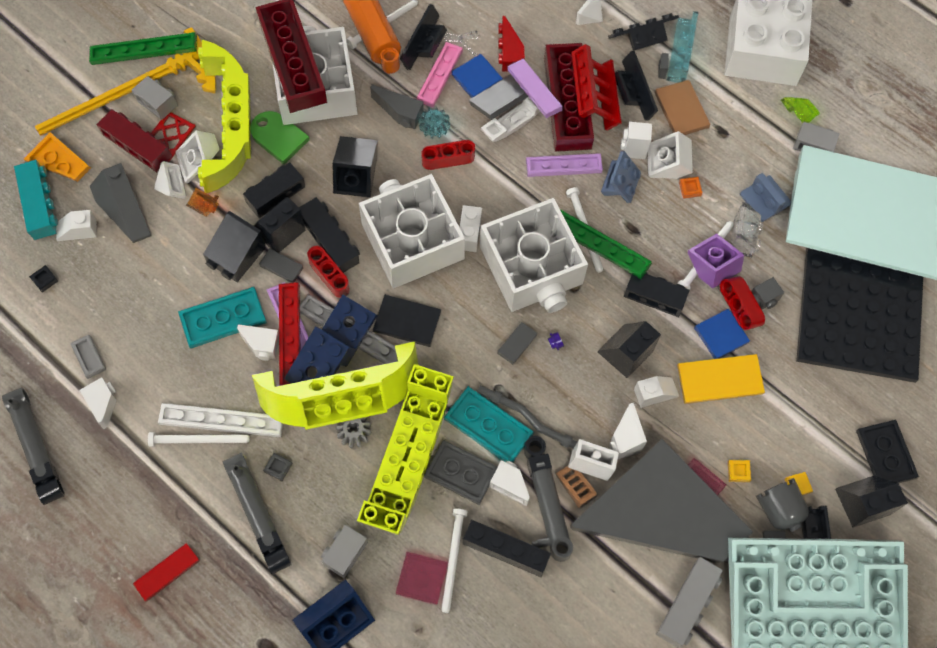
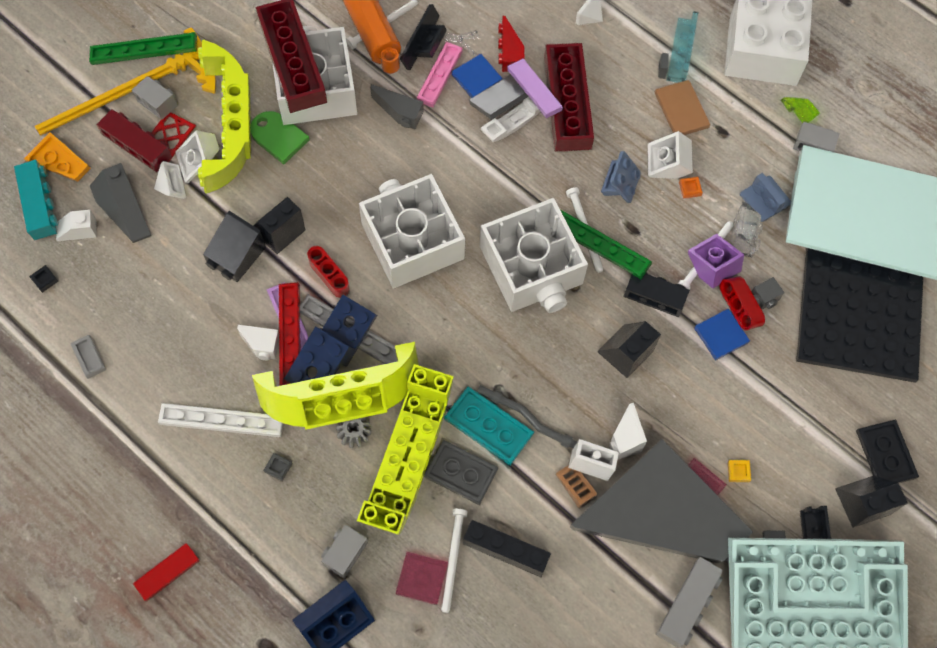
(41, 469): dark grey piece -> none
(100, 400): white slope -> none
(153, 439): white bar -> none
(202, 202): clear orange bracket -> none
(221, 317): teal tile -> none
(257, 513): dark grey piece -> none
(274, 189): black brick -> none
(281, 265): dark grey tile -> none
(328, 235): black brick -> none
(354, 166): black slope -> none
(407, 320): black tile -> none
(434, 123): clear light blue gear -> none
(439, 152): red beam -> none
(470, 226): white brick -> none
(510, 482): white slope -> none
(517, 343): dark grey tile -> none
(553, 518): dark grey piece -> none
(555, 341): dark purple plate -> none
(564, 165): lavender tile -> none
(586, 90): red fence -> none
(634, 86): black bracket -> none
(636, 139): white brick -> none
(646, 35): black bracket -> none
(655, 390): white slope -> none
(720, 379): yellow tile -> none
(784, 506): dark grey cylinder -> none
(802, 481): yellow tile -> none

